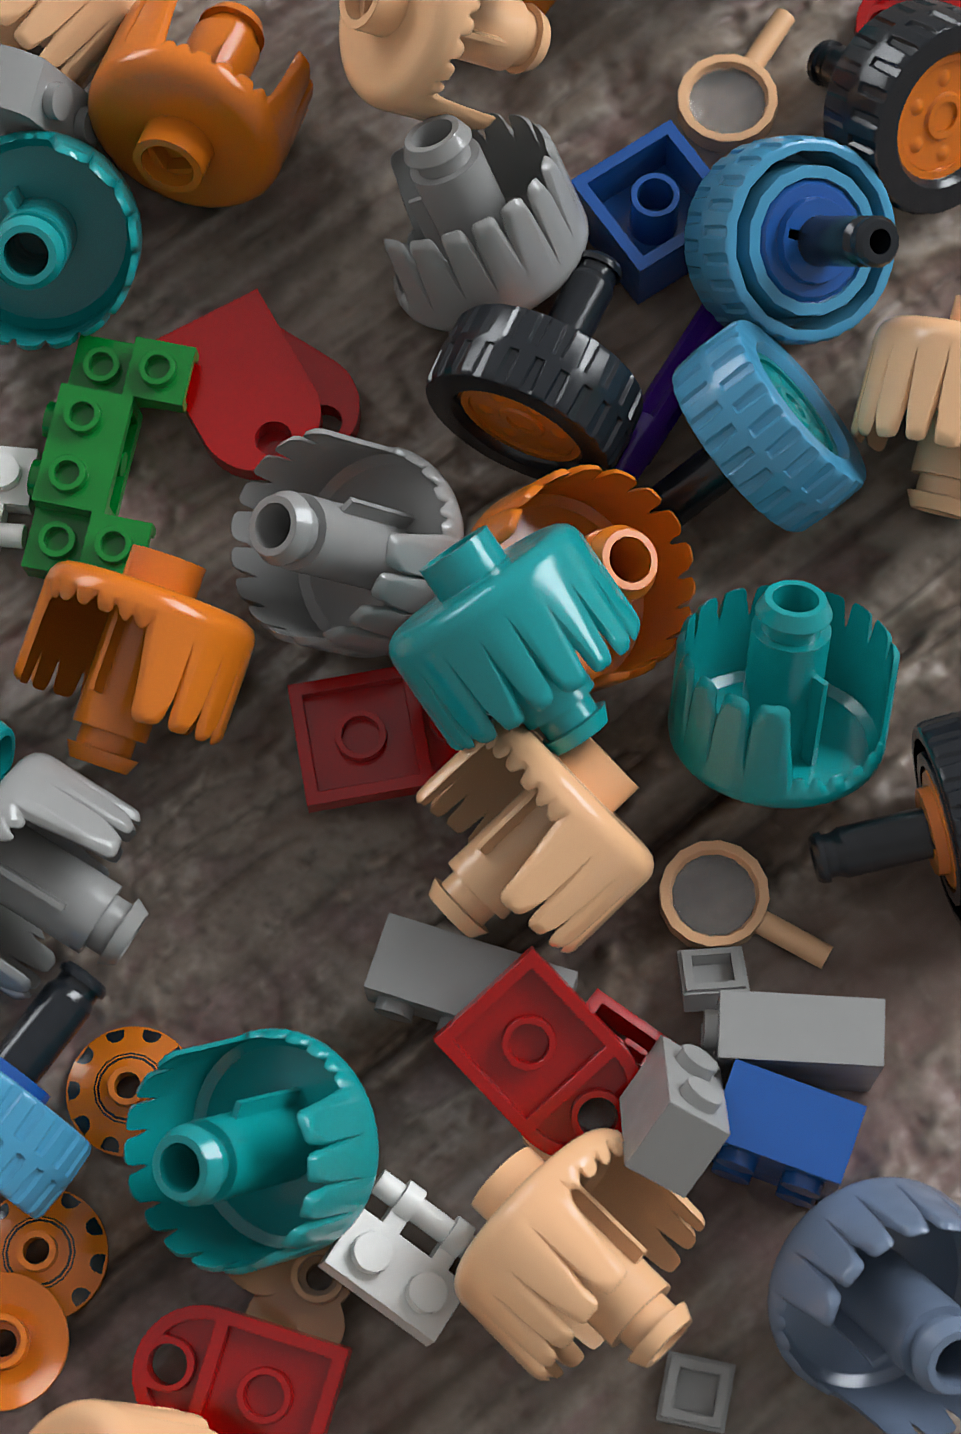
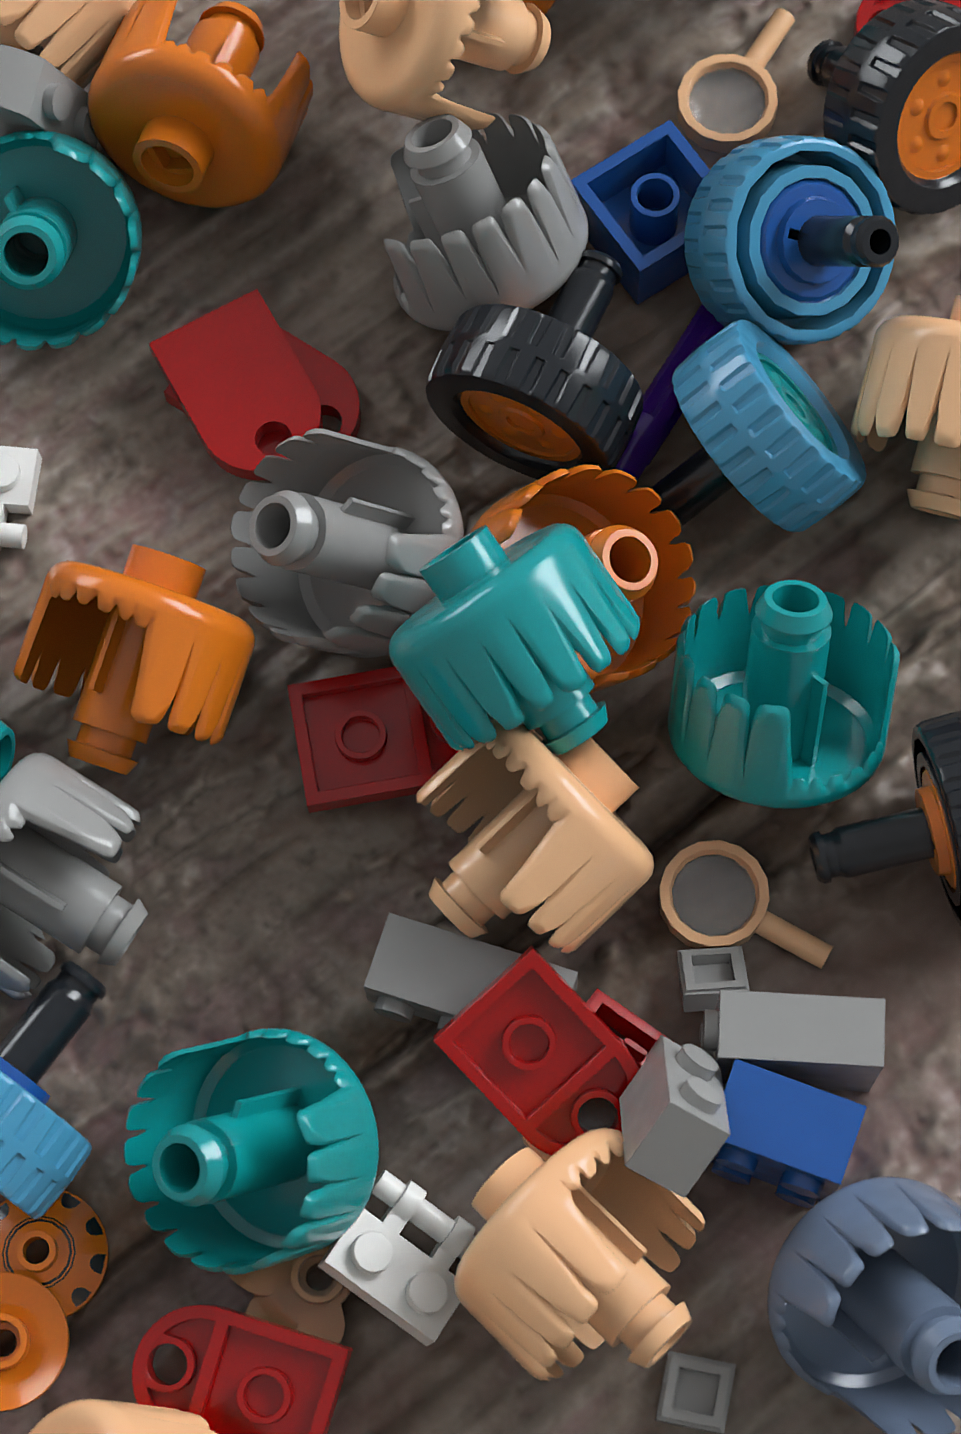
(92, 448): green bracket -> none
(94, 1081): orange dish -> none

